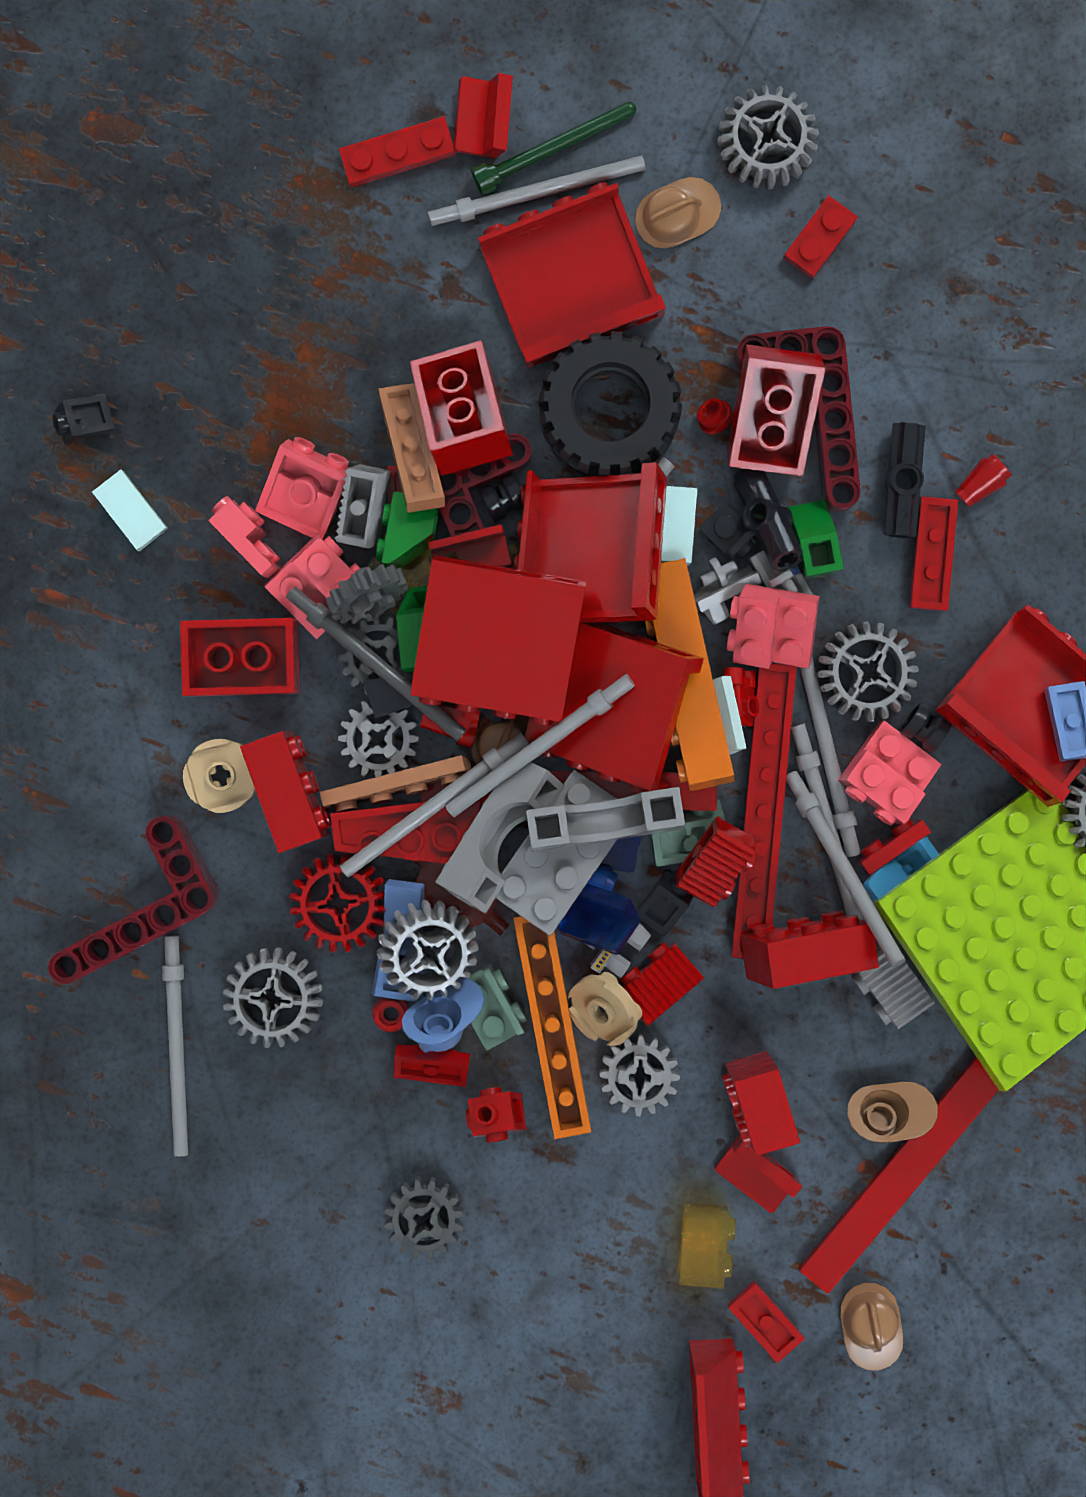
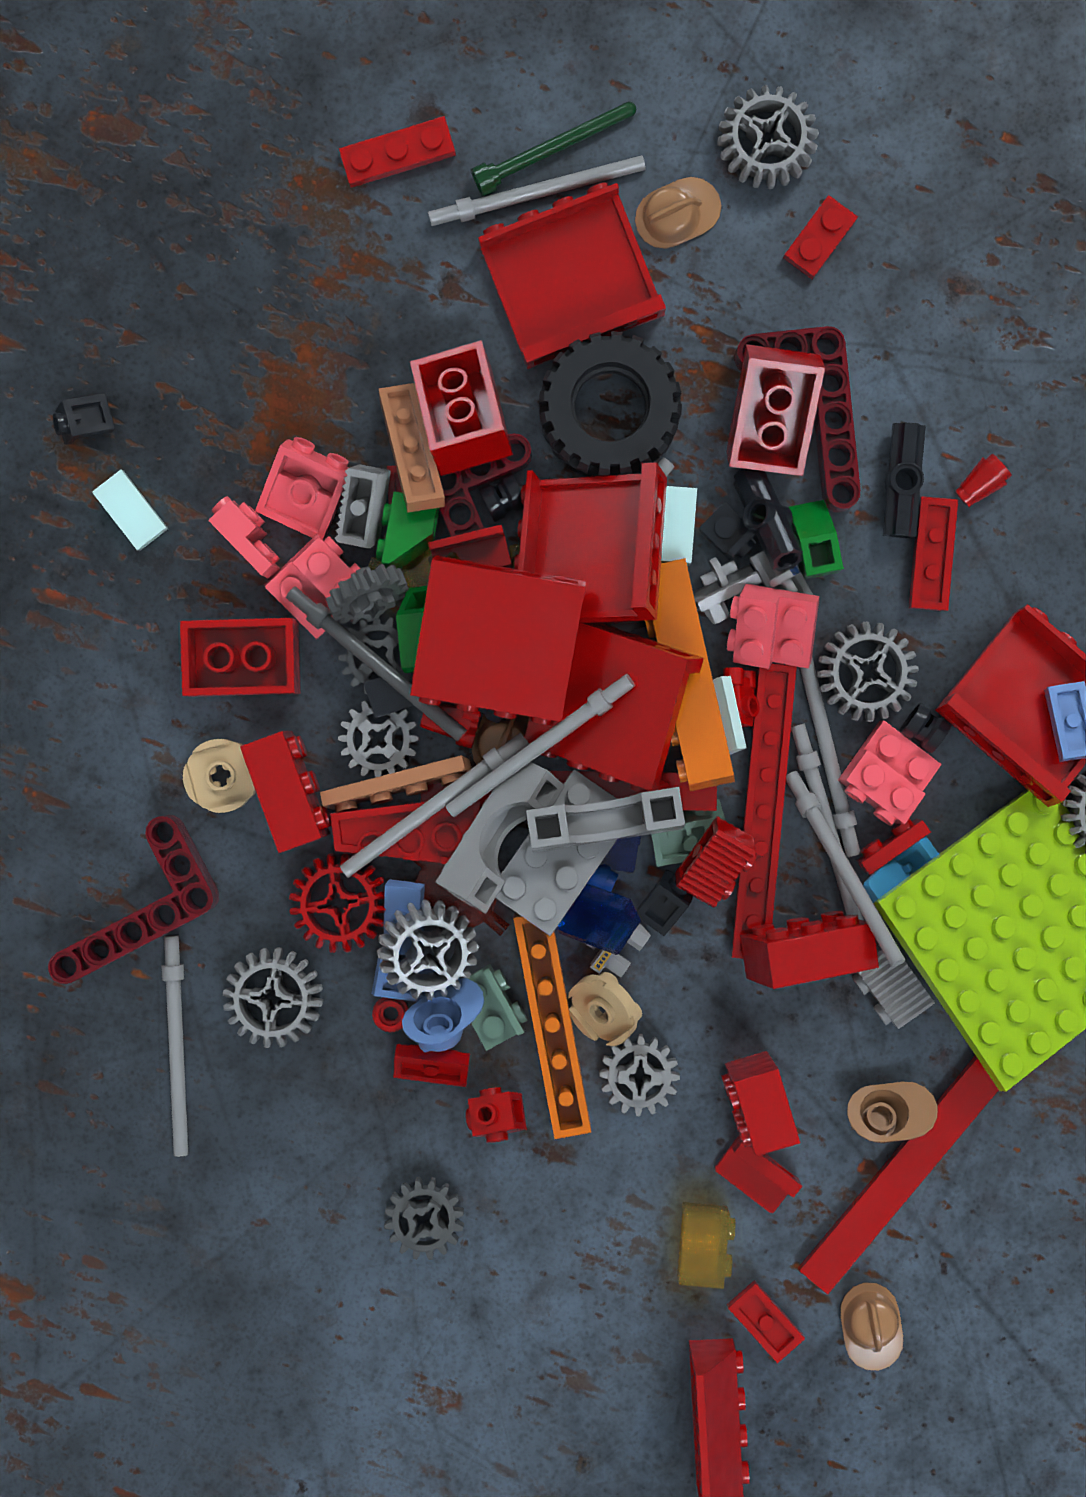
(483, 116): red panel -> none
(661, 980): red brick -> none
(714, 416): red plate -> none

